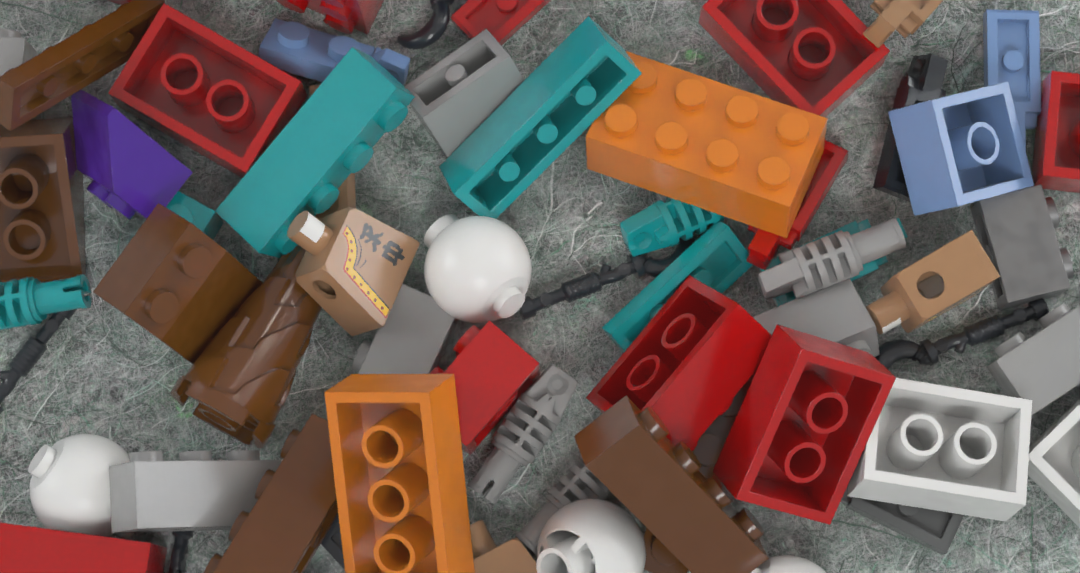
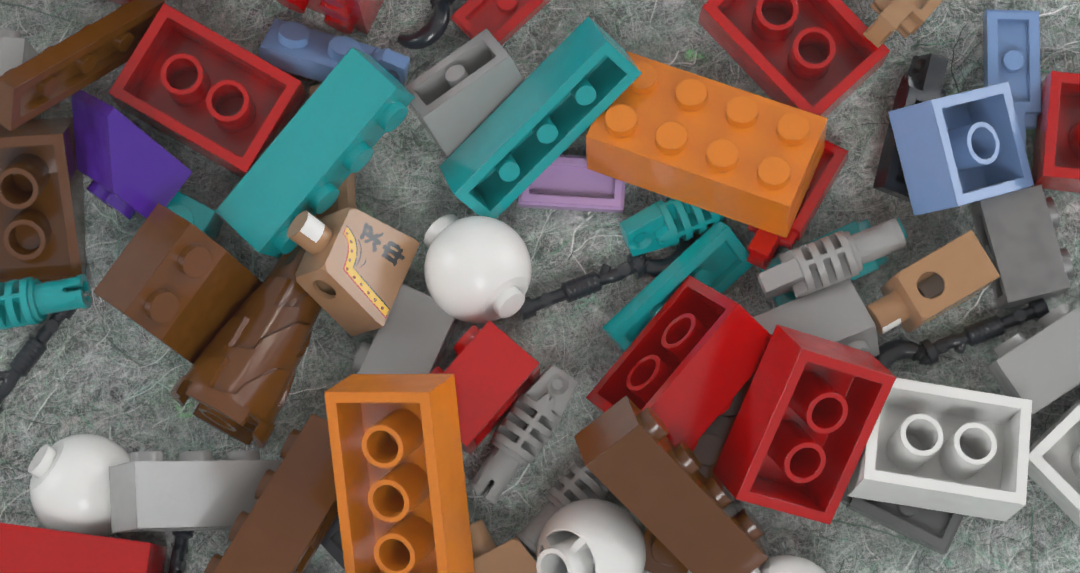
(573, 187): none -> lavender tile

